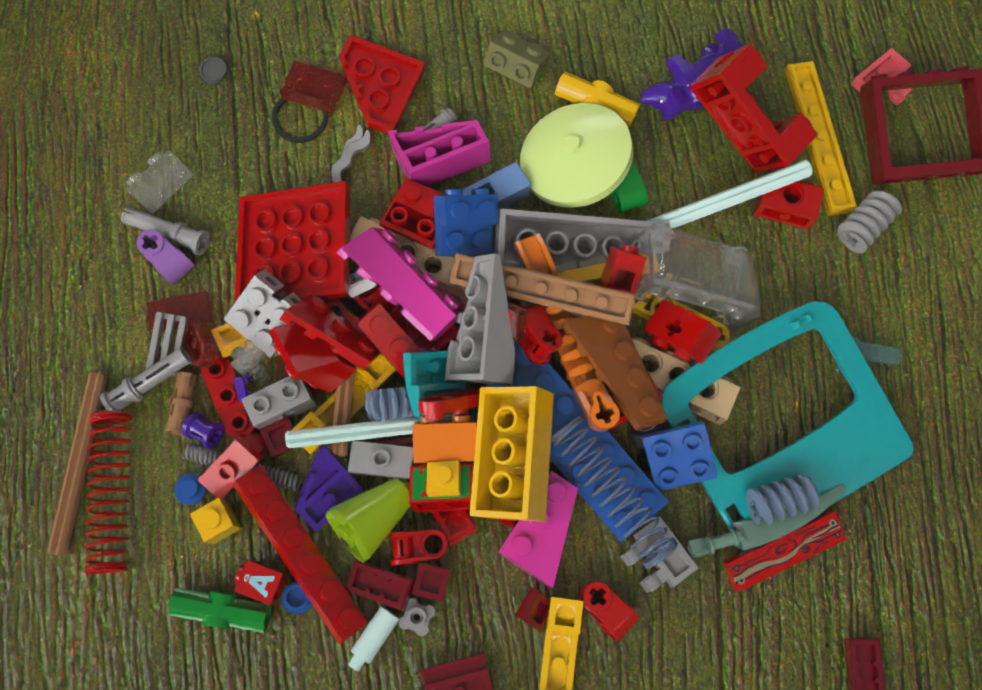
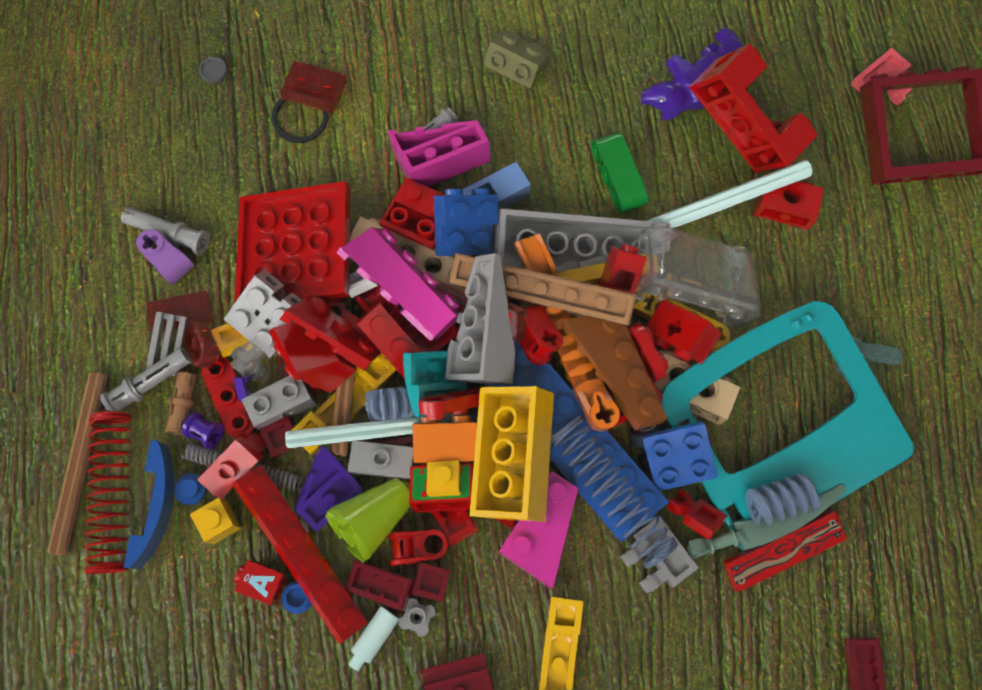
(142, 547): none -> blue slope
(158, 181): clear bracket -> none
(220, 610): green piece -> none
(352, 146): light grey hair -> none
(380, 81): red plate -> none
(534, 609): dark red plate -> none
(577, 155): yellowish green dish -> none
(598, 92): yellow piece -> none
(611, 613): red piece -> none
(653, 362): none -> red plate
(698, 516): none -> red plate
(824, 149): yellow tile -> none
(868, 221): light grey piece -> none

